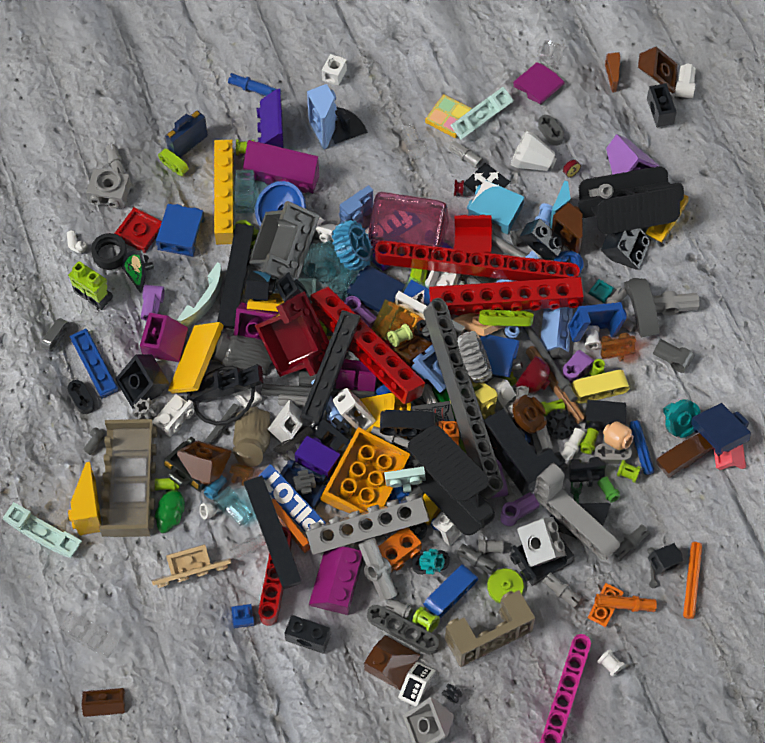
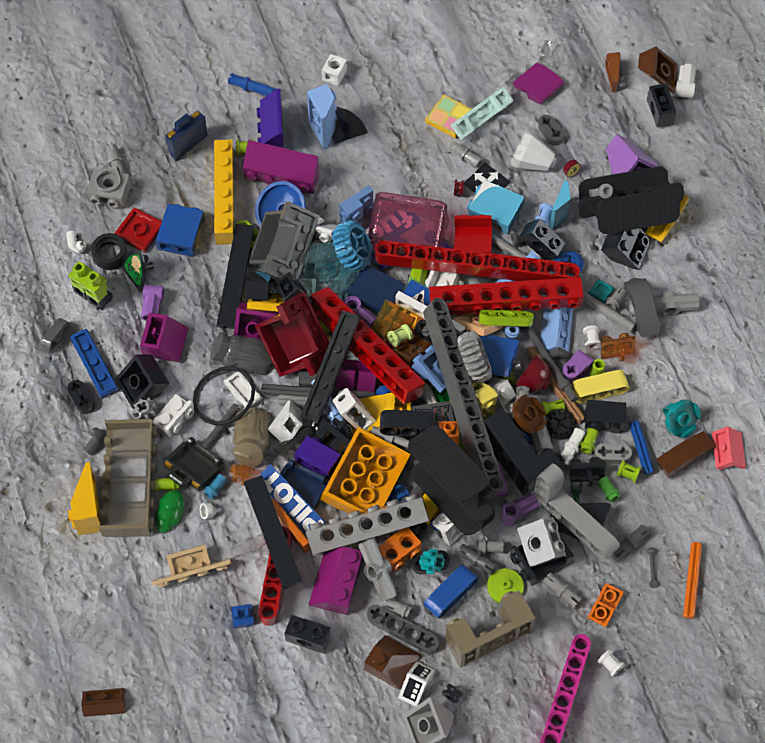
(41, 531): light aqua slope -> none
(173, 162): lime beam -> none
(192, 315): light aqua slope -> none
(196, 357): yellow tile -> none
(204, 461): reddish brown slope -> none
(228, 383): black slope -> none
(229, 502): clear light blue piece -> none
(244, 191): clear light blue brick -> none
(304, 482): dark grey gear -> none
(405, 477): light aqua plate -> none
(419, 618): lime bush -> none
(568, 226): reddish brown slope -> none
(601, 315): blue panel -> none
(618, 436): light nougat head -> none
(631, 603): orange pin -> none
(665, 558): black brick -> none
(678, 358): dark grey piece -> none
(722, 428): dark blue piece -> none

